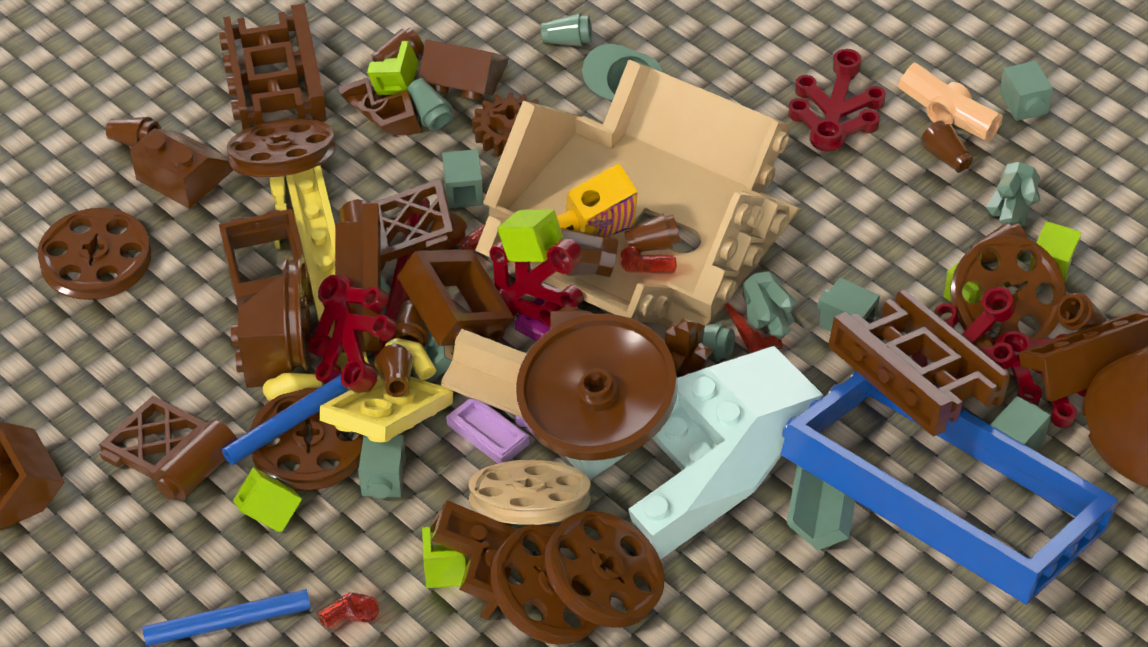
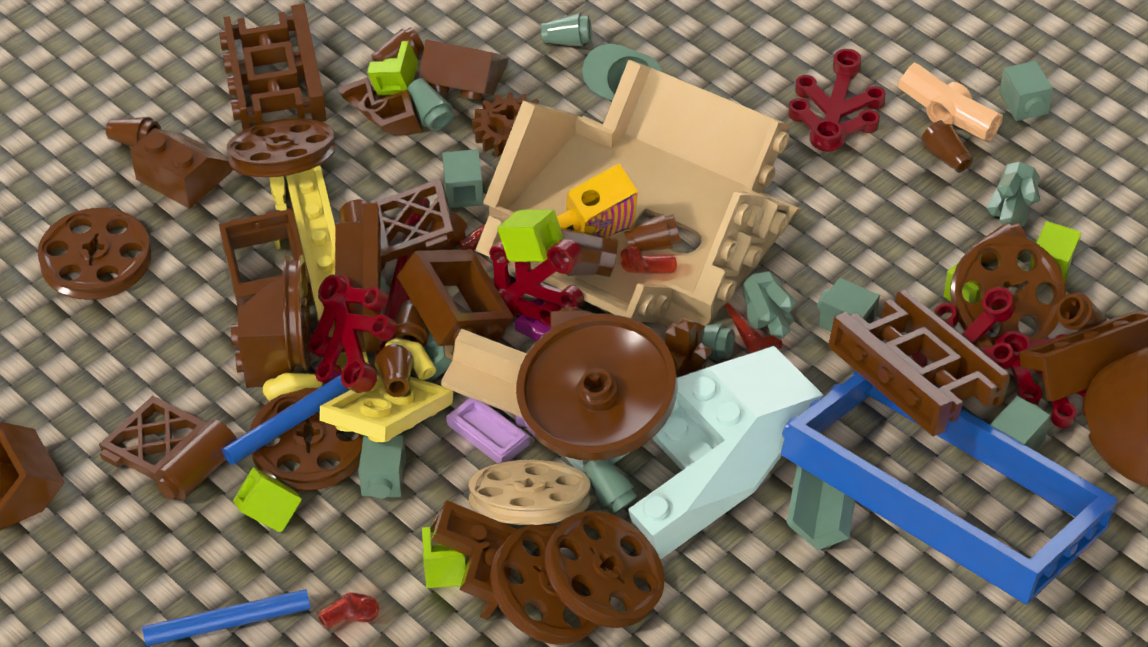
(610, 485): none -> sand green cone

